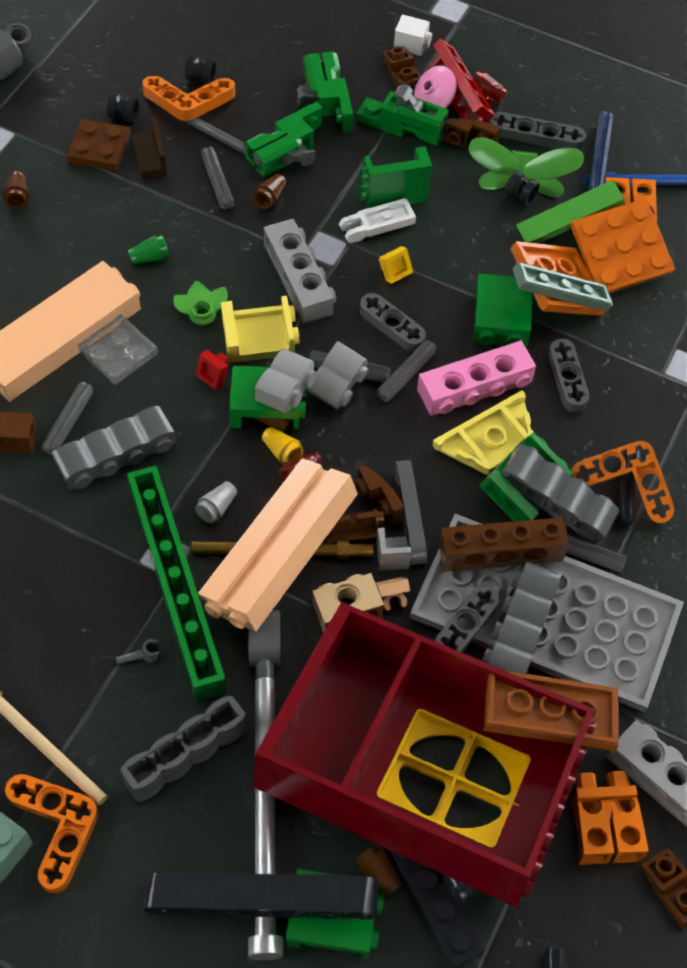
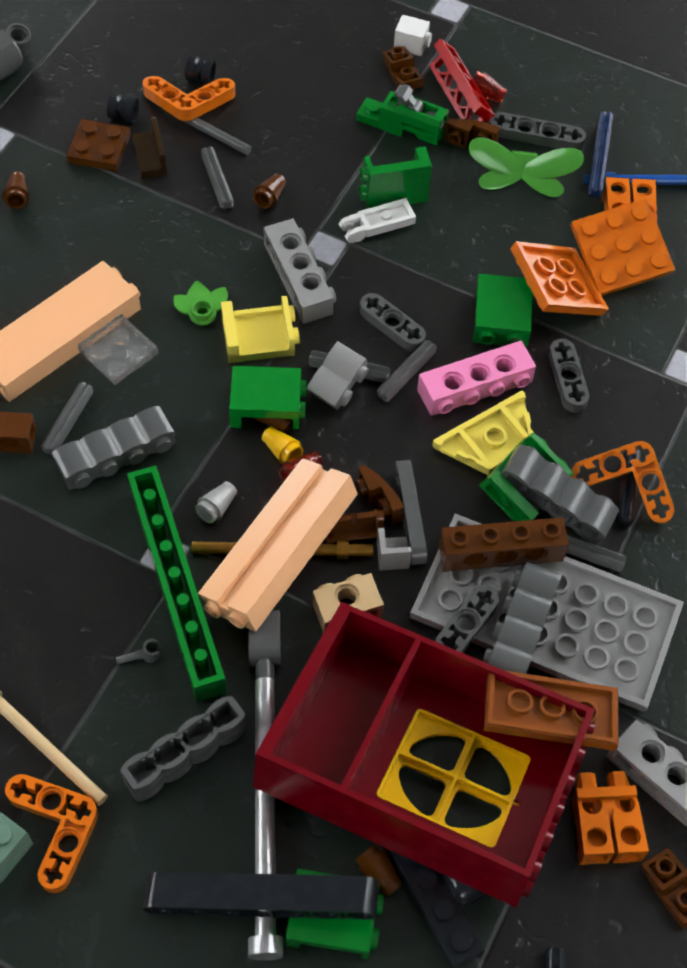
(150, 250): green cone -> none
(212, 369): red tile -> none
(285, 381): light grey brick -> none
(288, 143): green plate -> none
(326, 88): green plate -> none
(391, 588): light nougat tile -> none
(396, 264): yellow tile -> none
(436, 86): bright pink dish -> none
(521, 188): black wheel -> none
(559, 218): bright green tile -> none
(562, 286): sand green tile -> none

